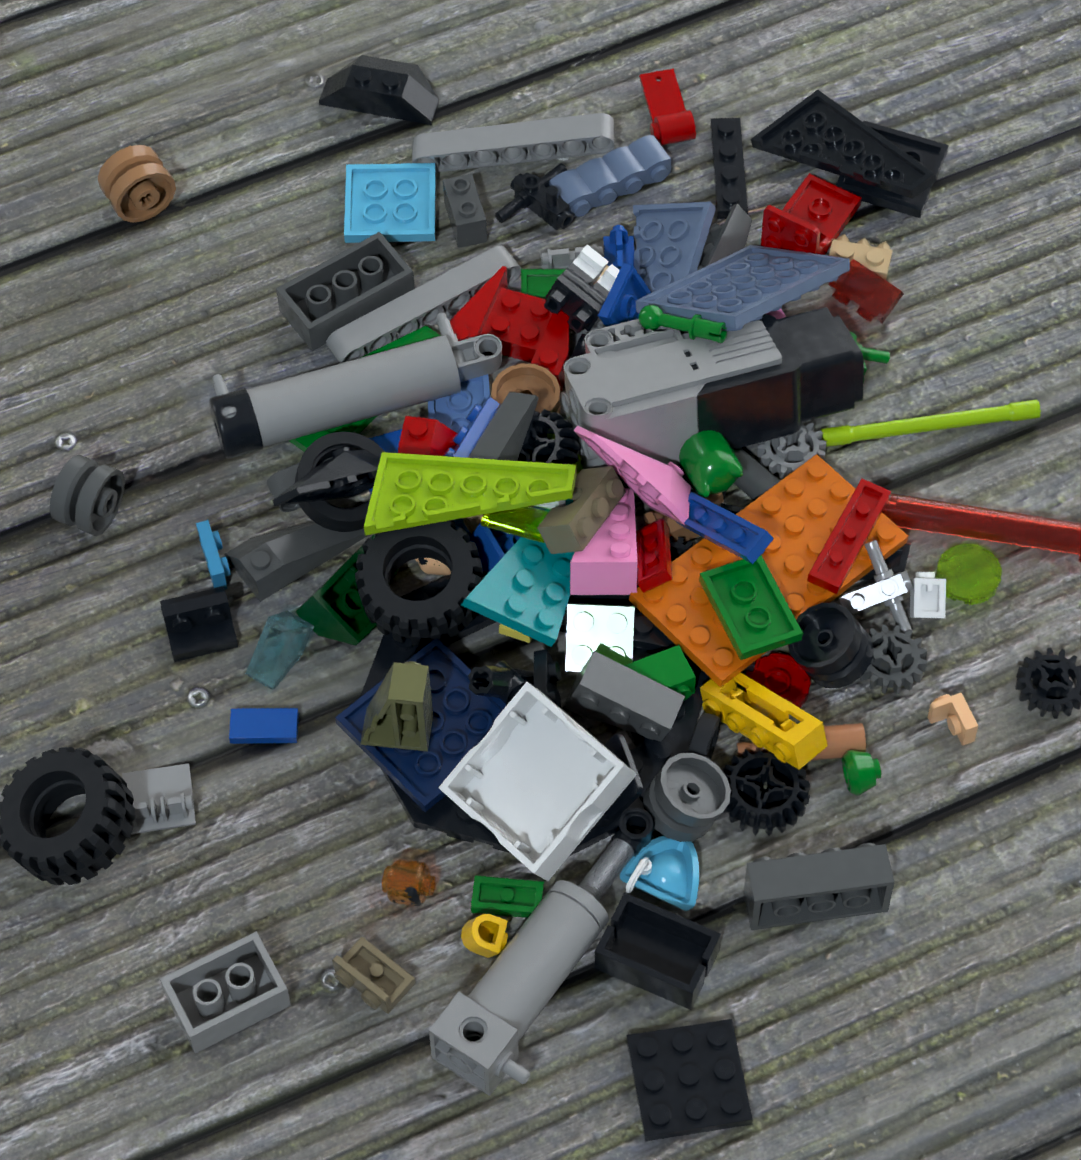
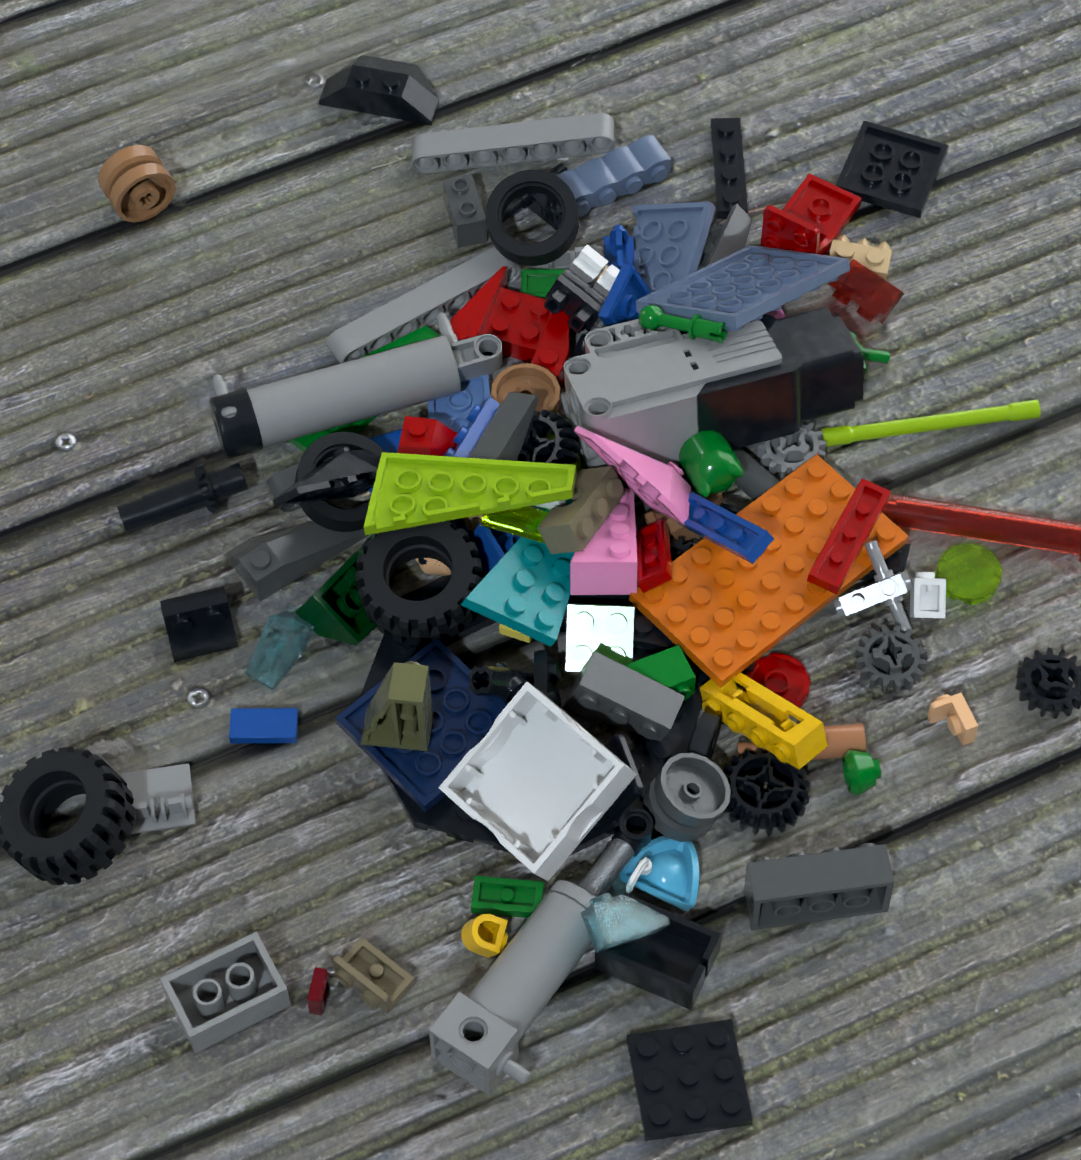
(87, 495): dark grey wheel -> none
(184, 497): none -> black gear
(210, 545): dark azure plate -> none
(318, 991): none -> dark red tile
(344, 289): dark grey brick -> none
(391, 201): medium azure plate -> none
(408, 882): clear orange head -> none
(532, 182): none -> black tyre
(619, 921): none -> clear light blue slope
(666, 108): red door -> none
(750, 607): green plate -> none
(833, 646): black wheel -> none
(836, 141): black wing -> none

